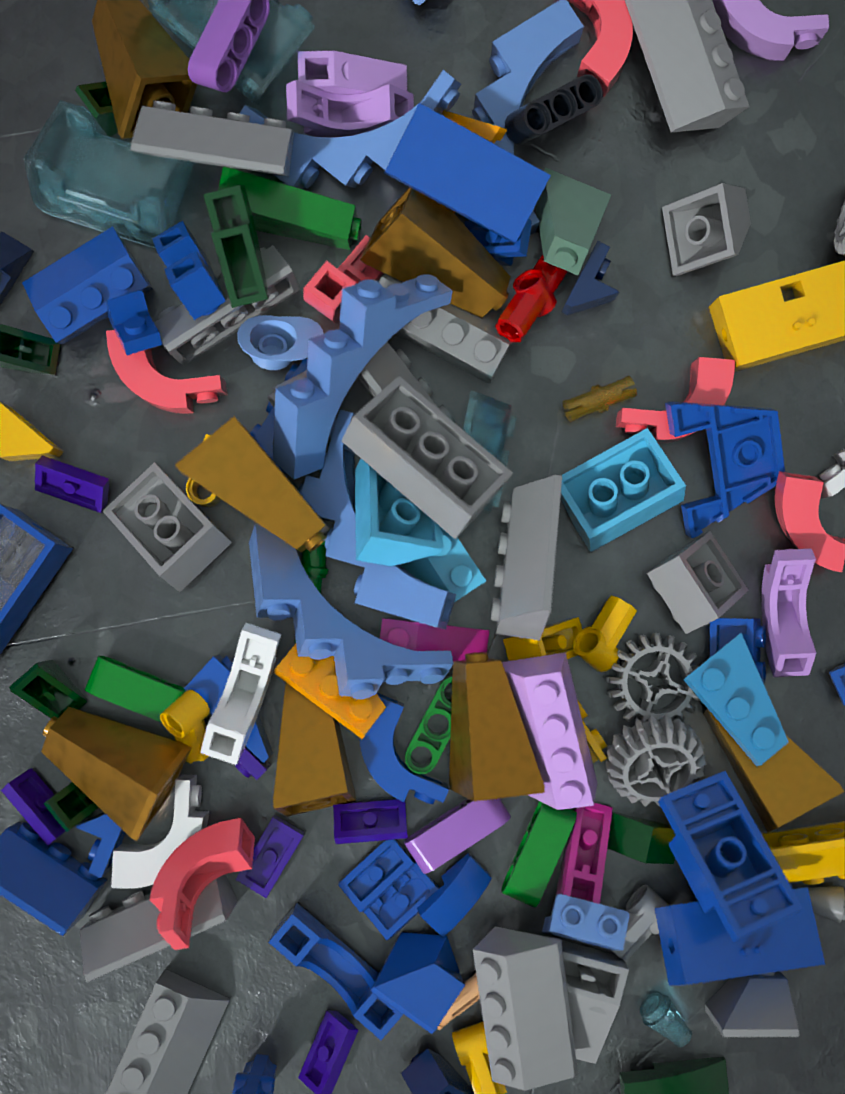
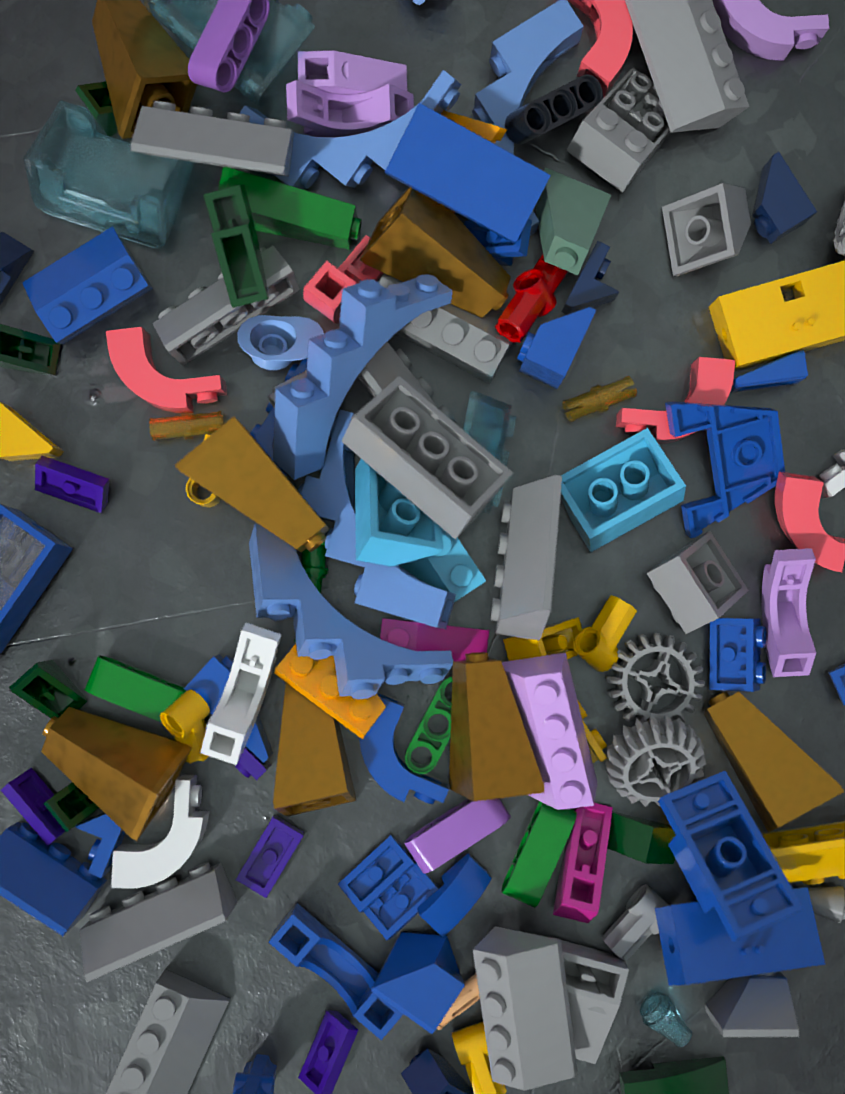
(132, 322): blue slope -> none
(166, 527): light grey slope -> none
(185, 425): none -> clear yellow pin
(189, 271): blue arch -> none
(191, 868): coral arch -> none
(370, 821): dark purple plate -> none
(554, 347): none -> blue slope
(587, 922): medium blue bracket -> none
(622, 131): none -> light grey slope
(739, 700): dark azure wing -> none
(780, 201): none -> dark blue slope
(780, 372): none -> blue slope

